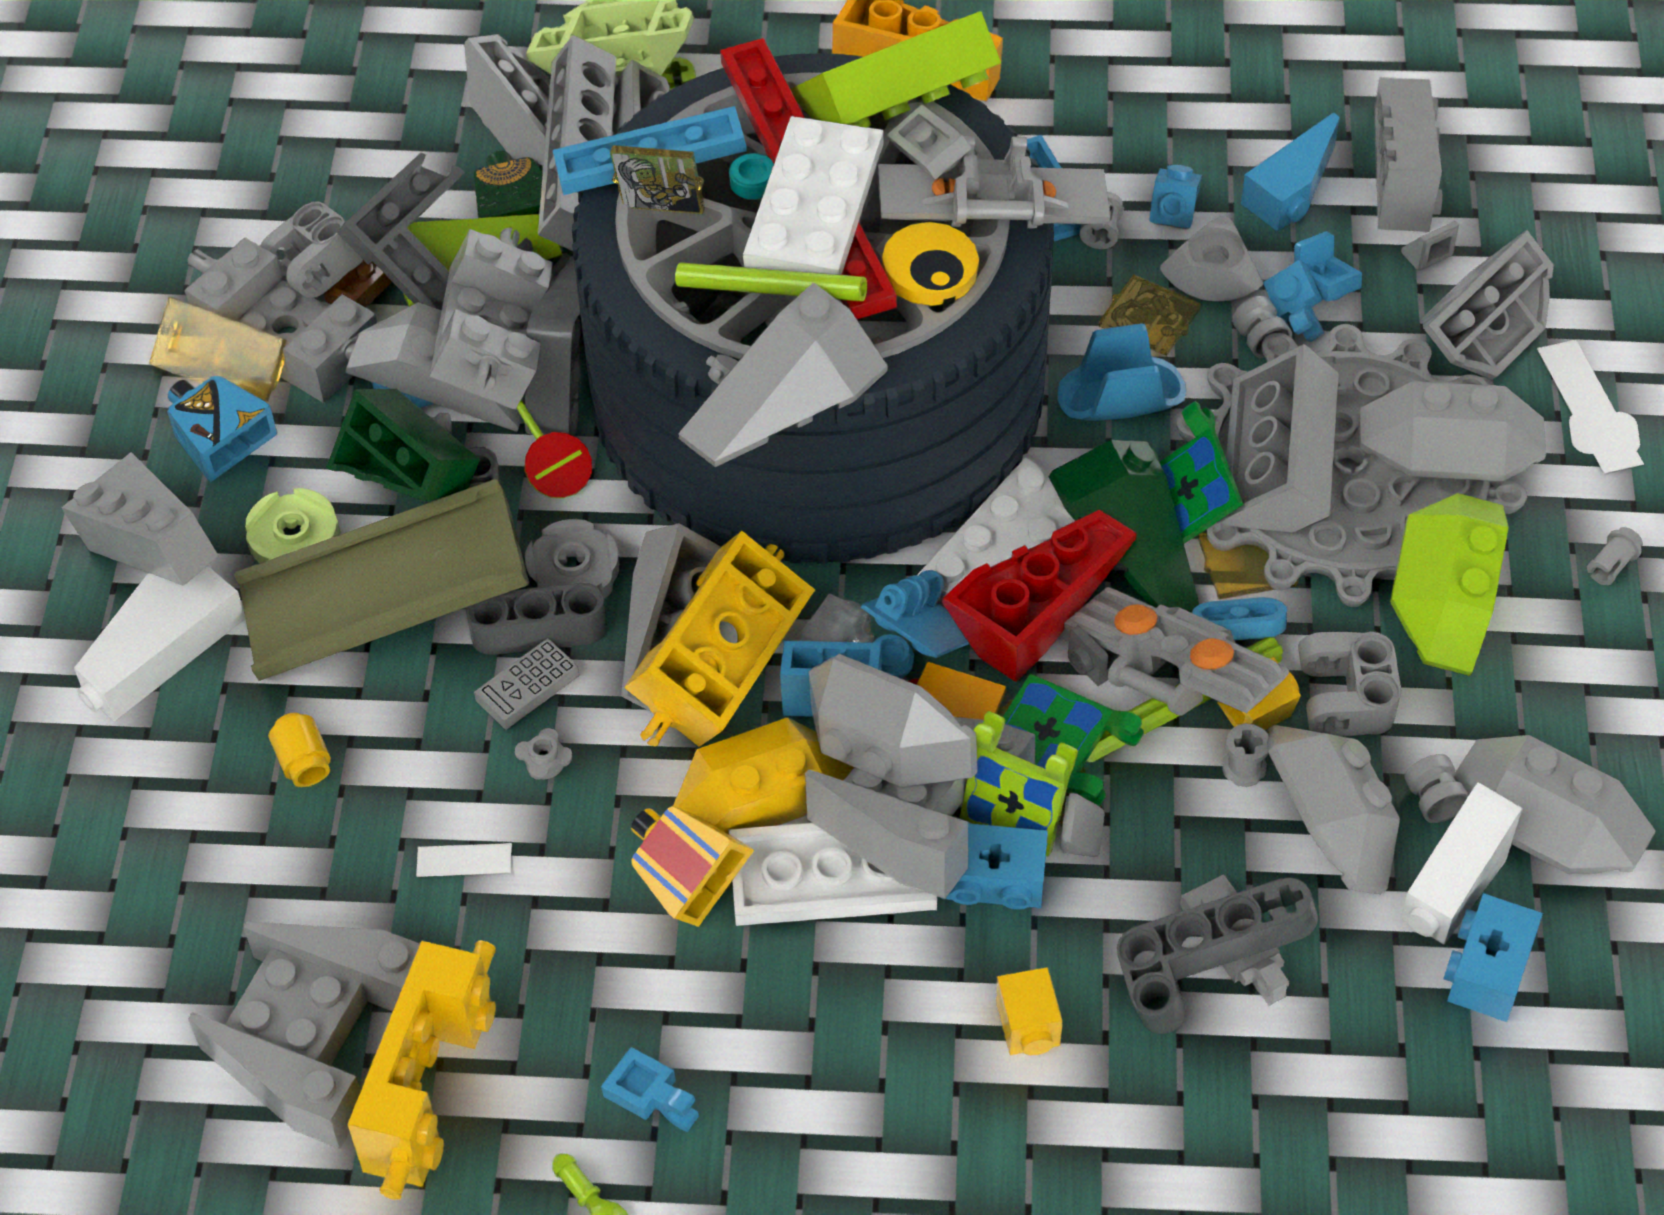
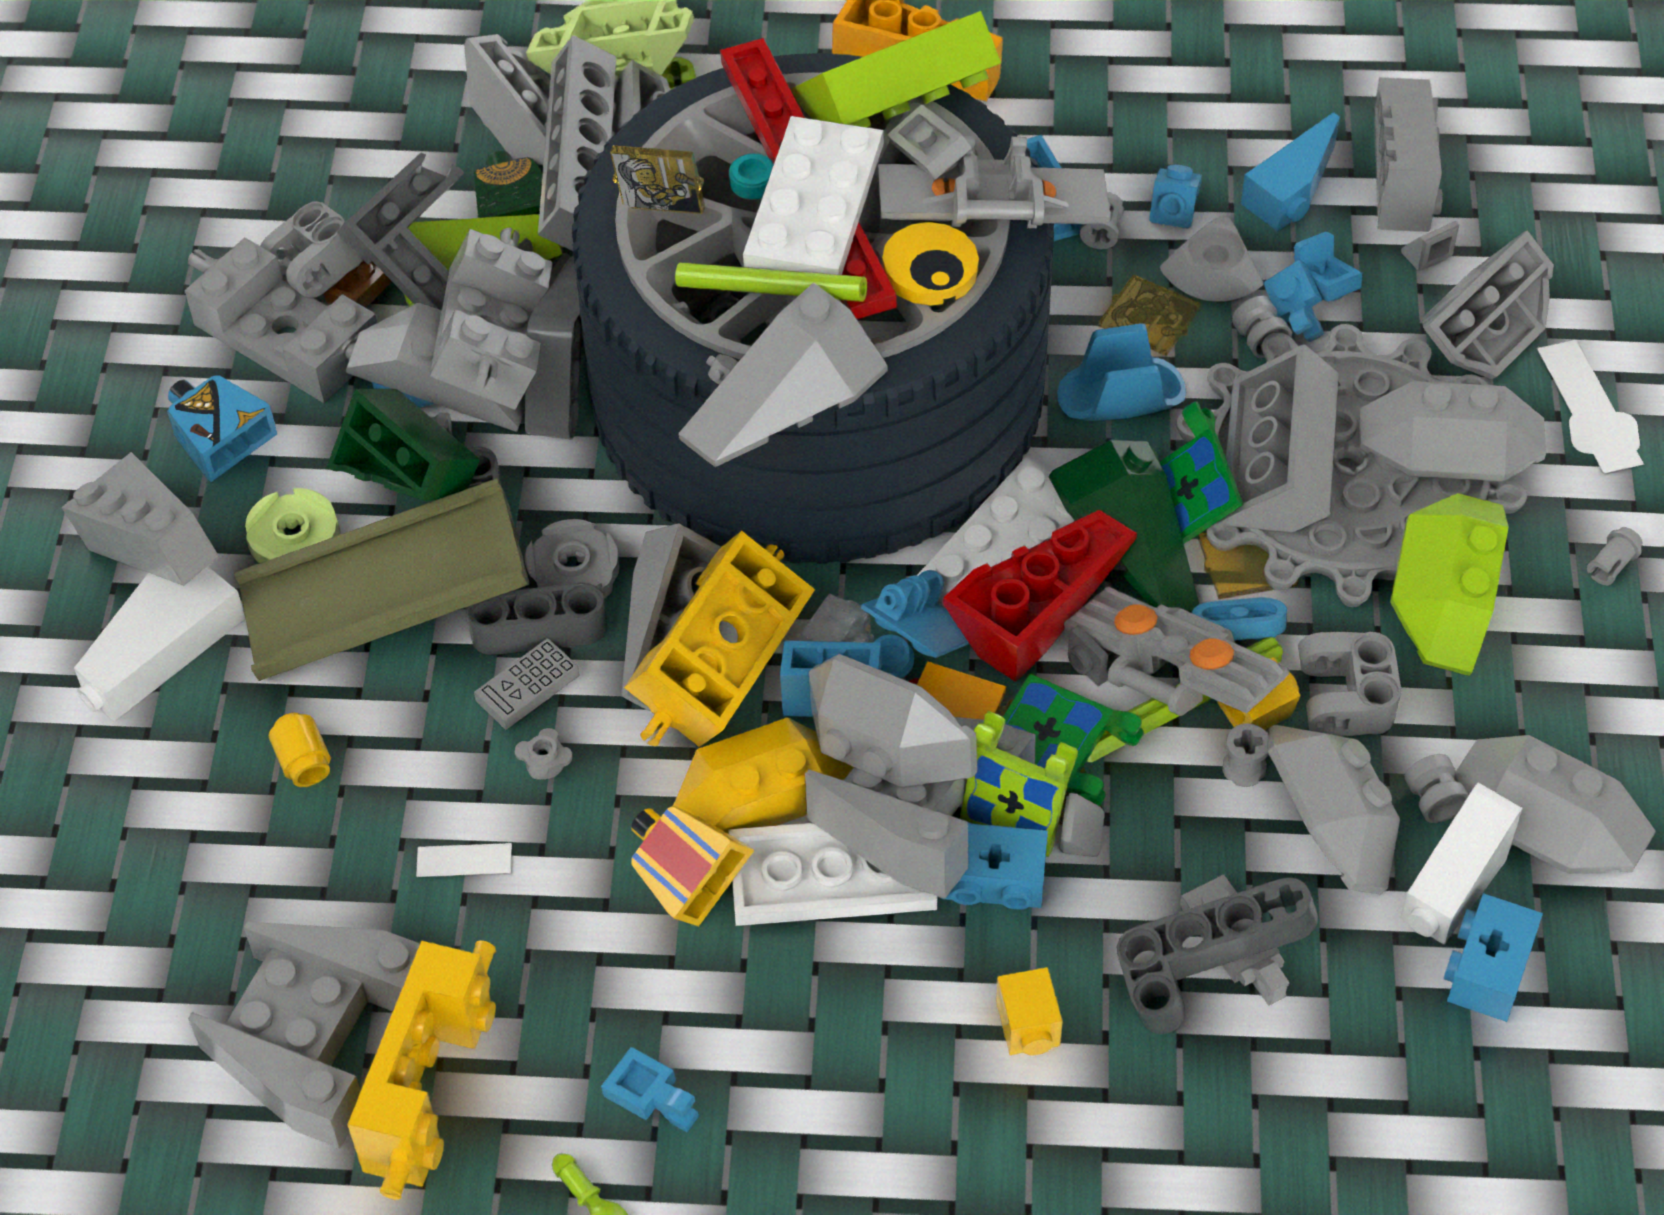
(208, 345): clear yellow piece -> none
(556, 462): red piece -> none
(706, 134): dark azure plate -> none

